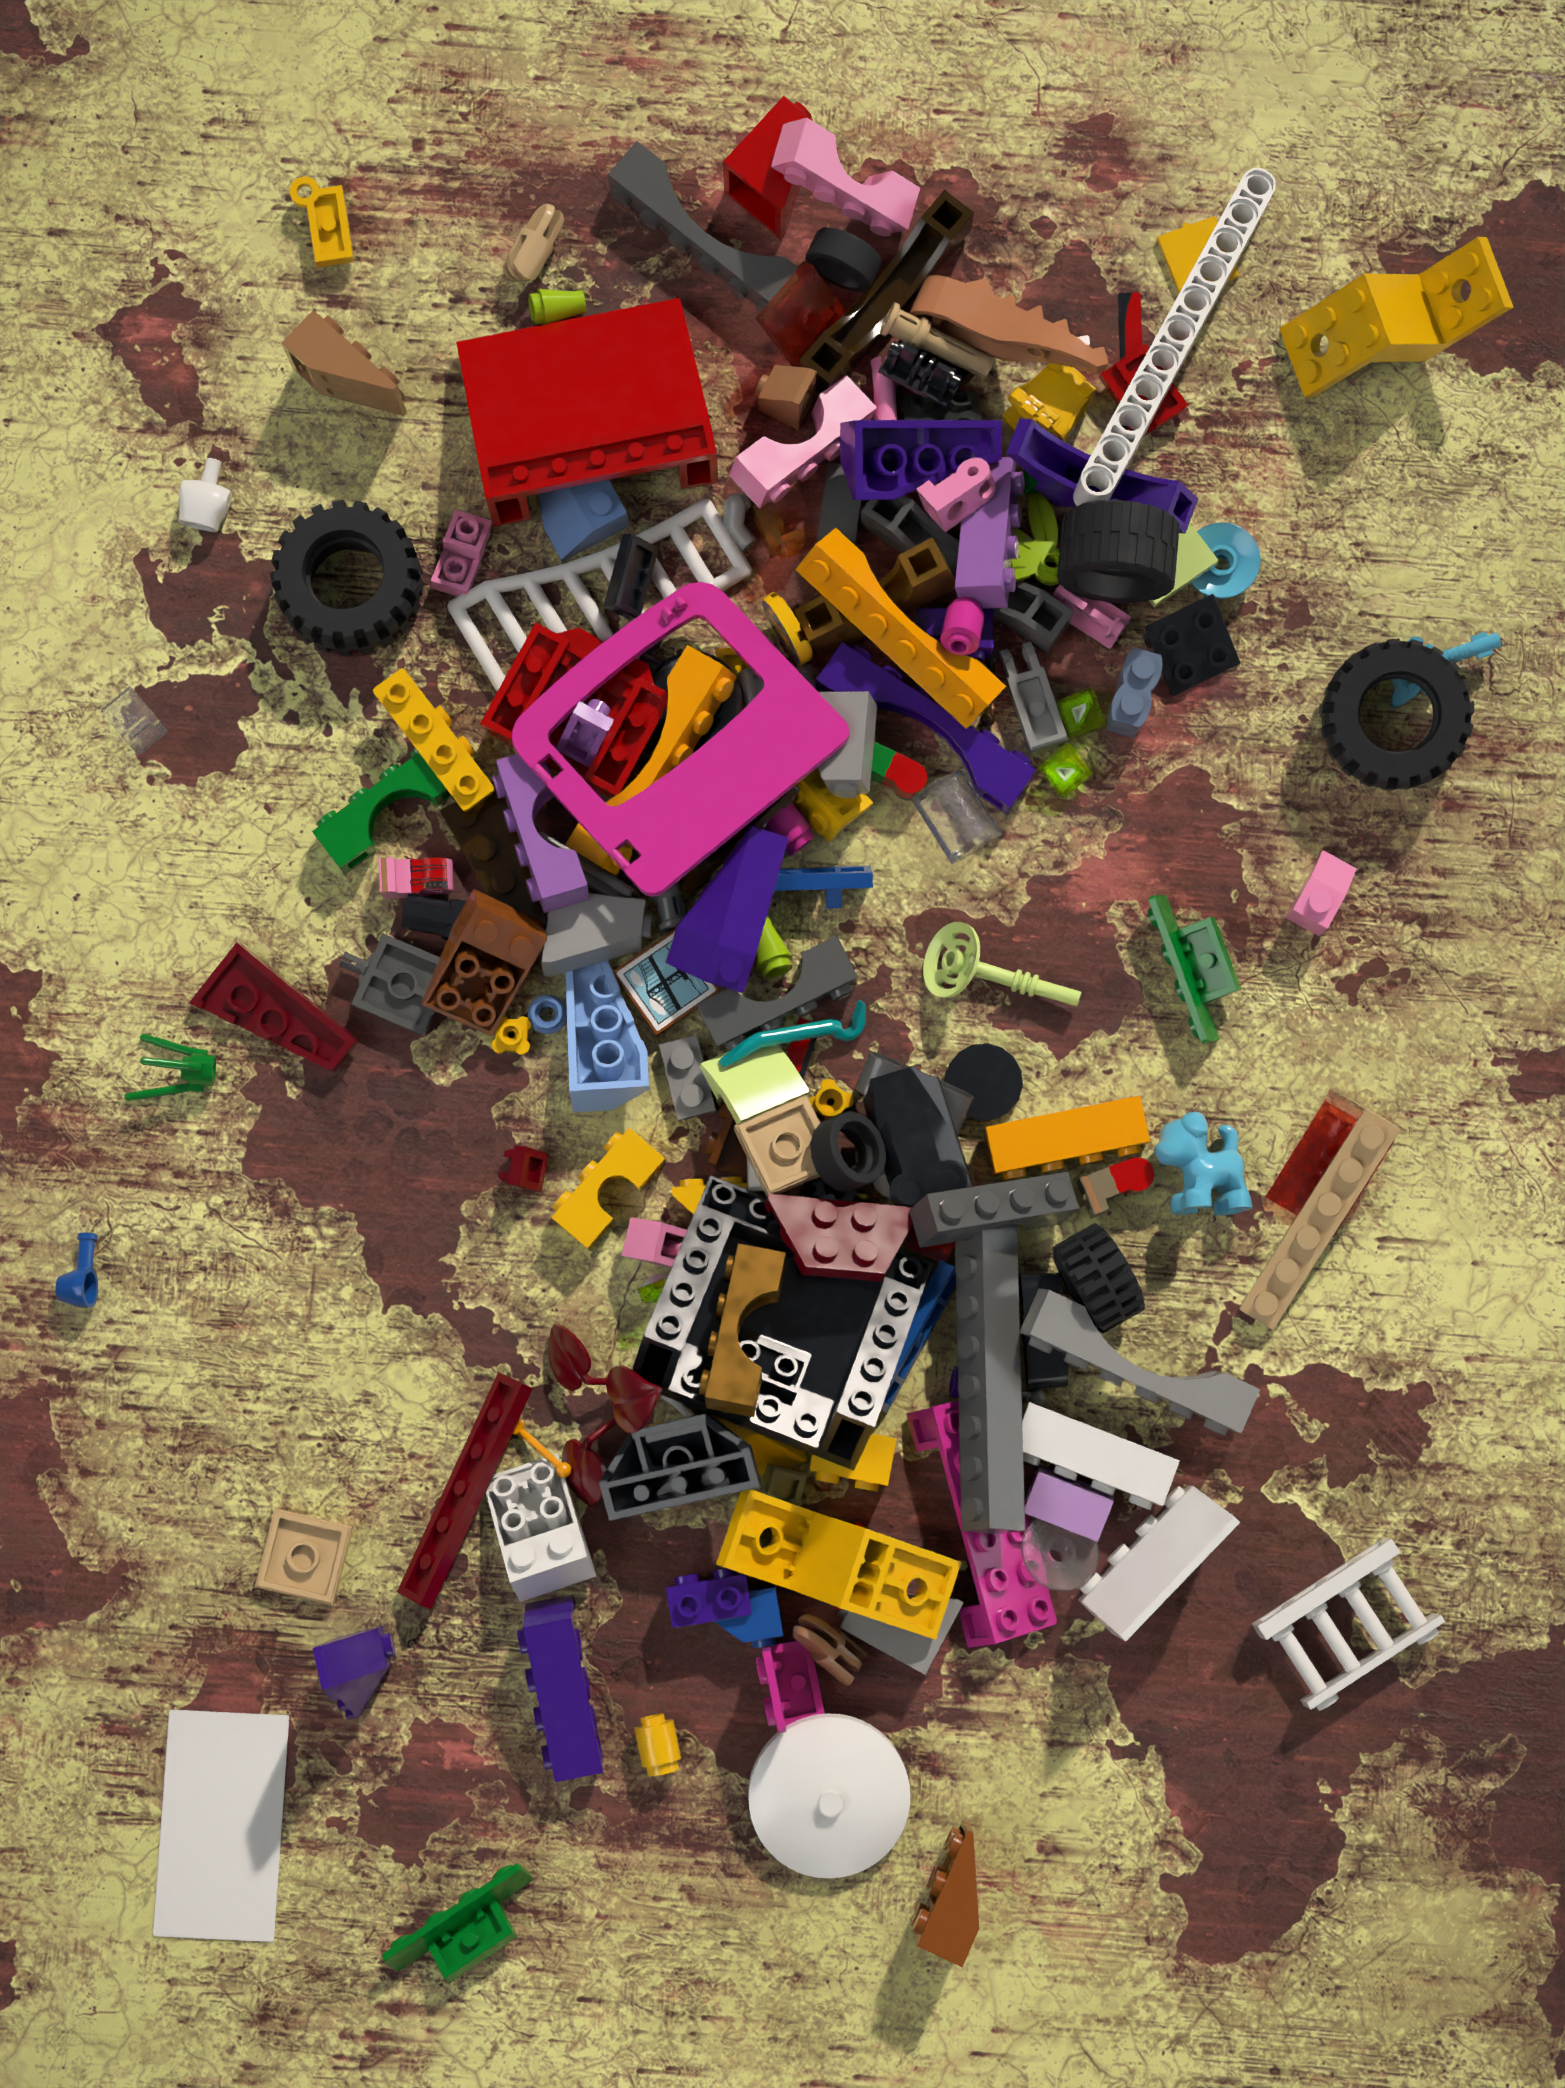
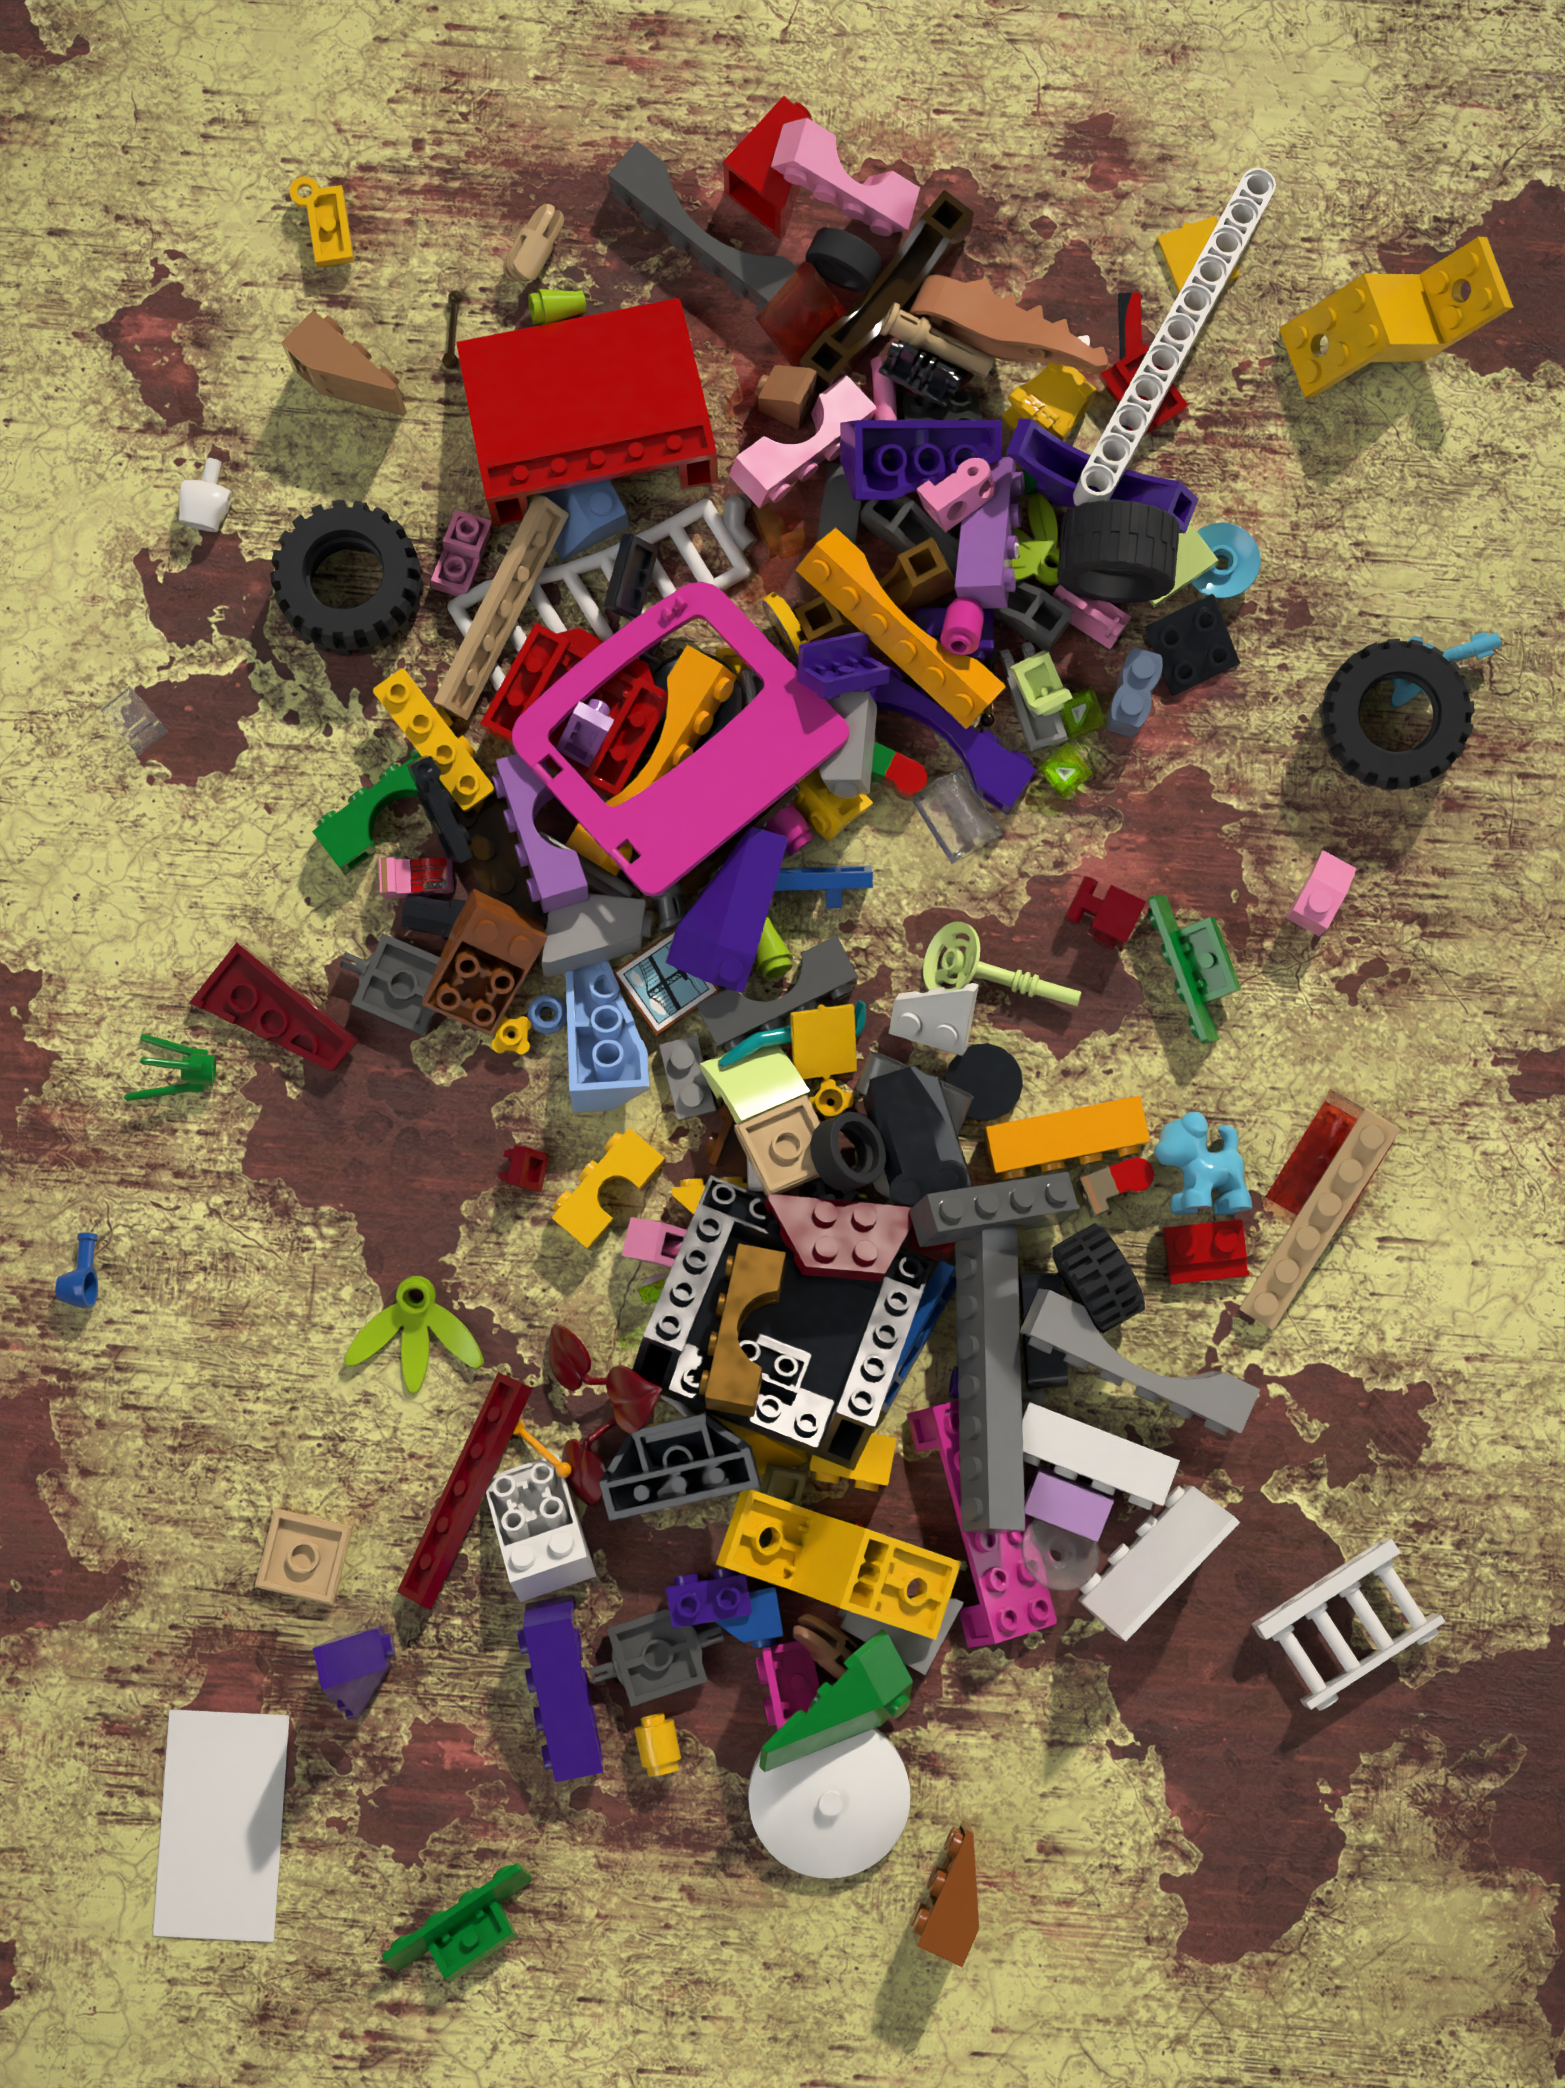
(415, 1346): none -> lime plant
(438, 808): none -> black hinge
(449, 359): none -> dark brown hinge
(501, 607): none -> tan plate
(656, 1657): none -> dark grey plate
(824, 1041): none -> yellow piece
(839, 666): none -> dark purple bracket
(860, 1700): none -> green wedge
(936, 1017): none -> white wing
(1040, 684): none -> yellowish green bracket
(1113, 915): none -> dark red brick
(1205, 1251): none -> red plate

